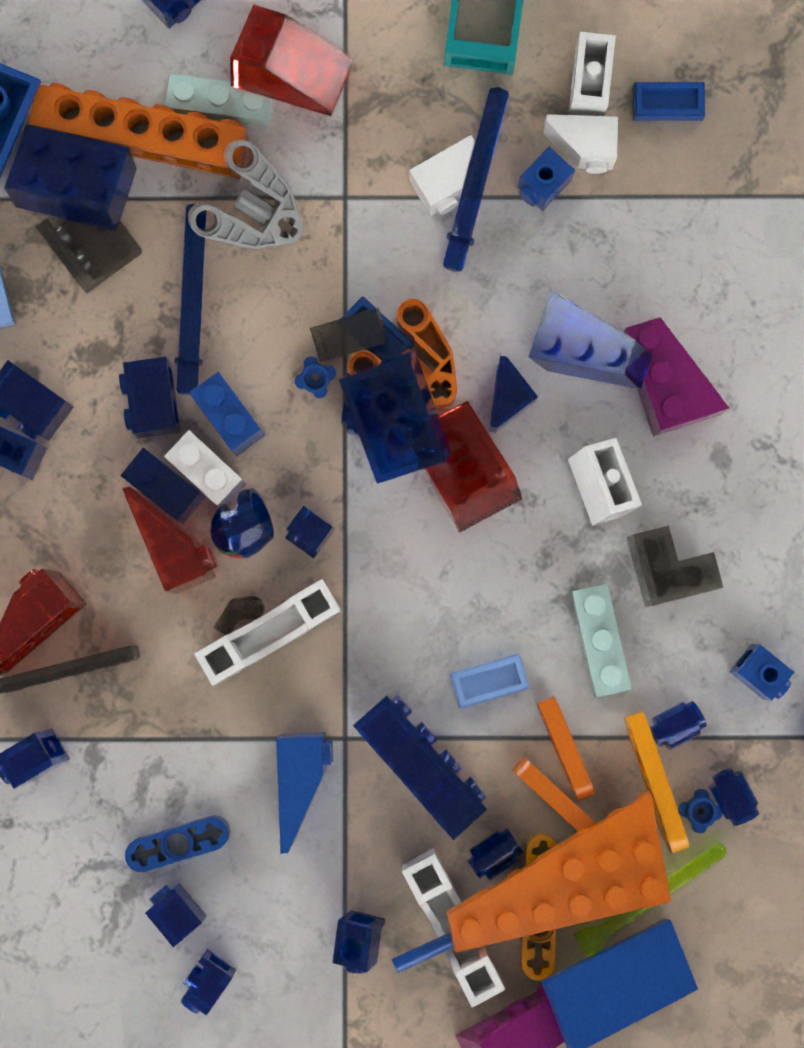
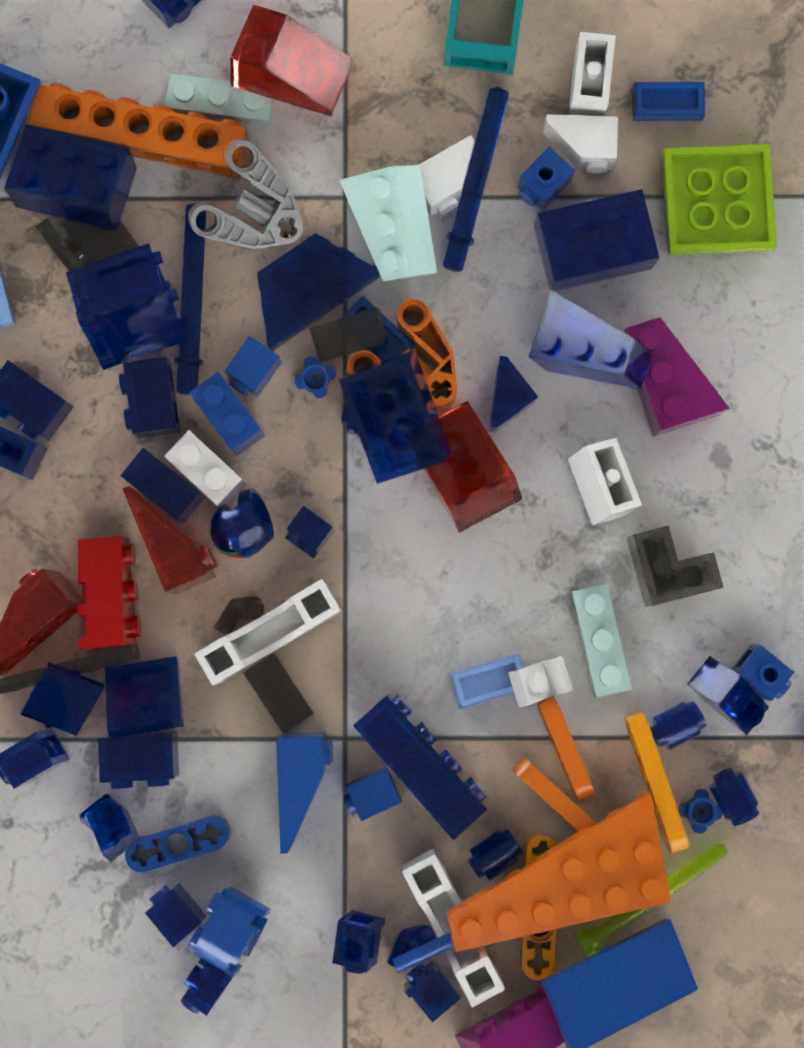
(62, 699): none -> clear blue piece
(107, 592): none -> red wedge
(110, 826): none -> clear blue bracket
(126, 306): none -> clear blue container
(138, 759): none -> clear blue brick
(143, 697): none -> clear blue plate
(230, 930): none -> blue brick
(252, 367): none -> blue brick
(278, 693): none -> clear smoke tile
(308, 286): none -> clear blue wing
(372, 794): none -> blue brick
(393, 220): none -> light aqua wedge
(410, 939): none -> clear blue arm
(430, 990): none -> clear blue bracket
(540, 681): none -> white bracket
(596, 240): none -> clear blue brick
(719, 199): none -> lime plate
(728, 695): none -> clear blue slope

